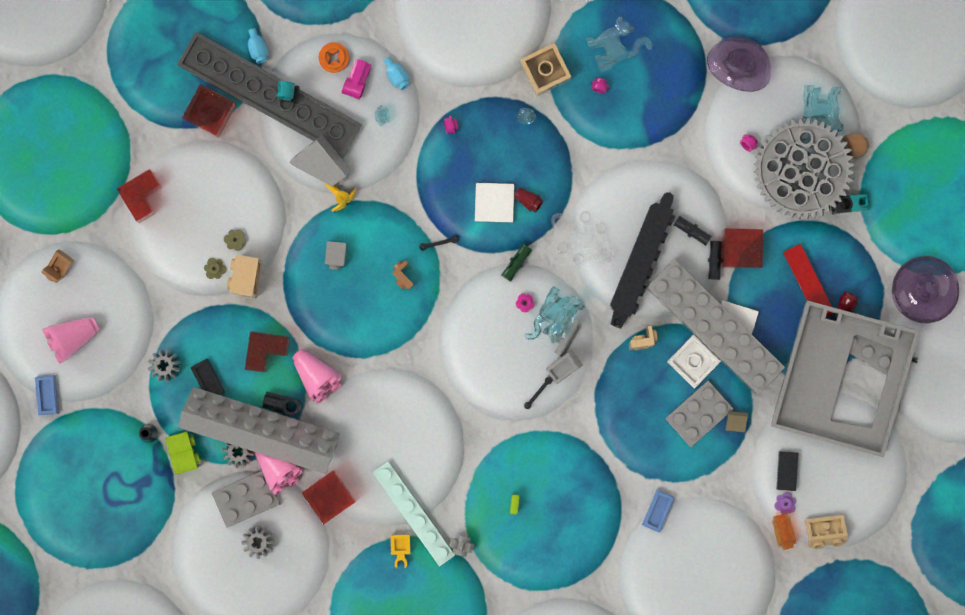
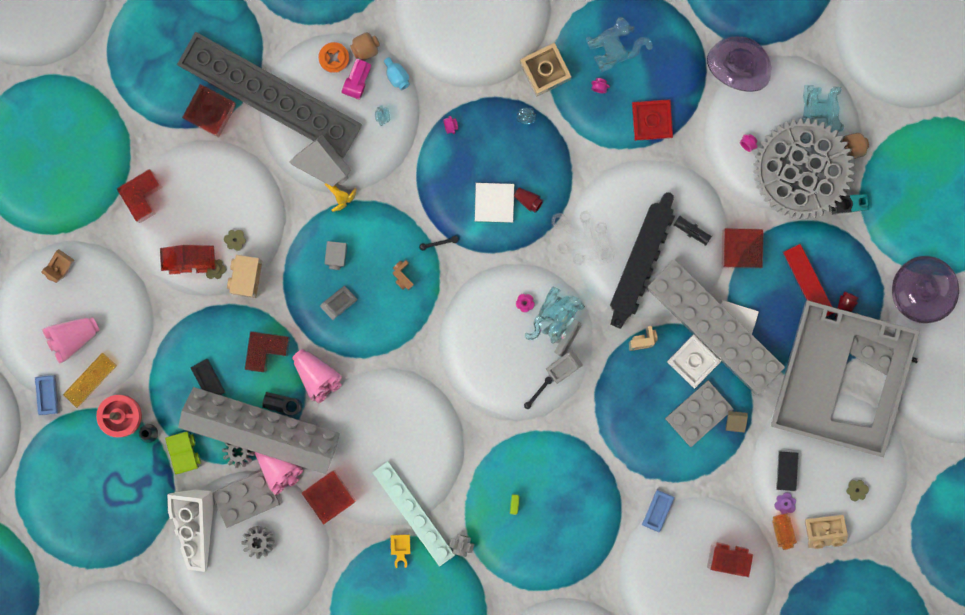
(89, 380): none -> clear yellow plate
(119, 416): none -> coral wheel
(159, 361): light grey gear -> none
(187, 258): none -> clear red brick
(193, 521): none -> white wedge
(257, 47): medium azure plant -> none
(287, 92): teal leg -> none
(338, 303): none -> light grey tile
(365, 46): none -> medium nougat head
(516, 262): dark green pin -> none
(652, 120): none -> red tile
(715, 260): black pin -> none
(730, 560): none -> clear red brick
(862, 490): none -> olive plant

